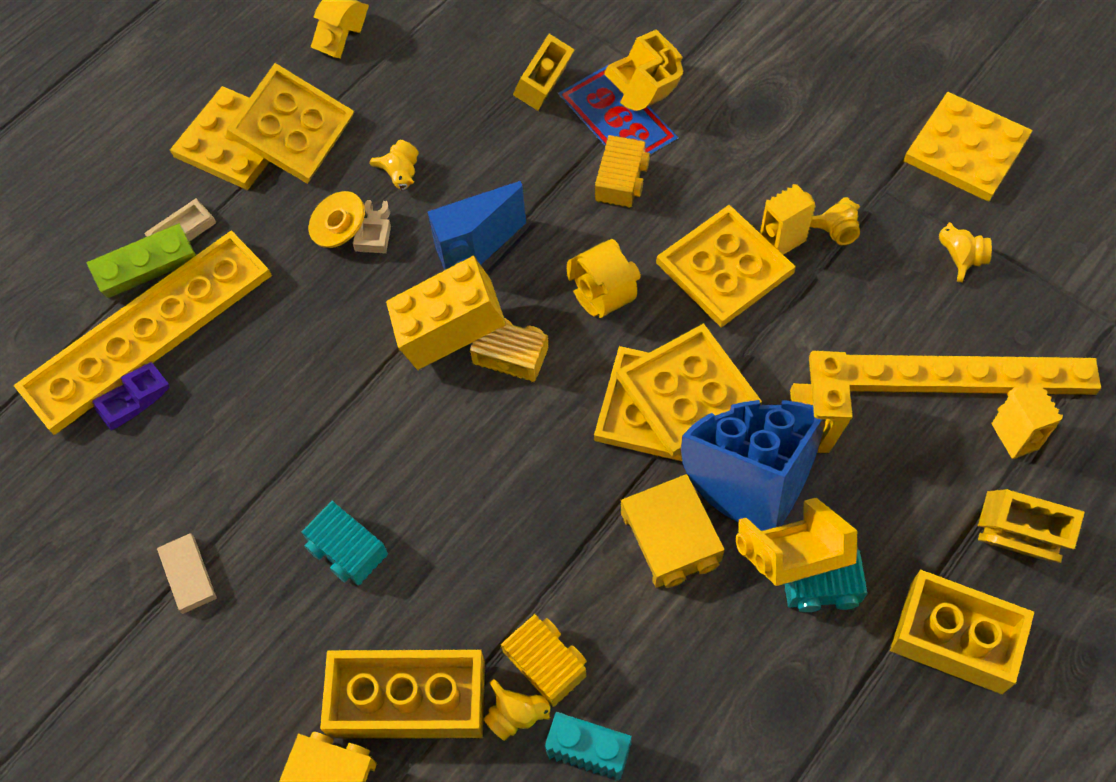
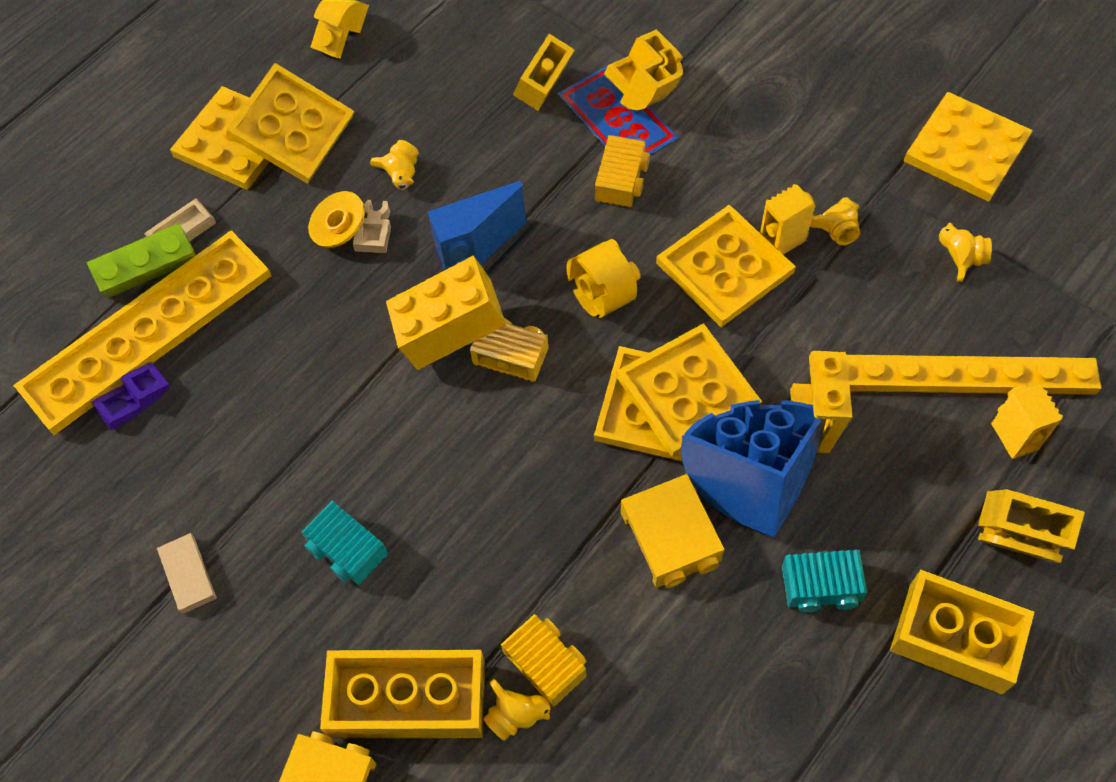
(588, 745): teal brick -> none
(800, 548): yellow panel -> none

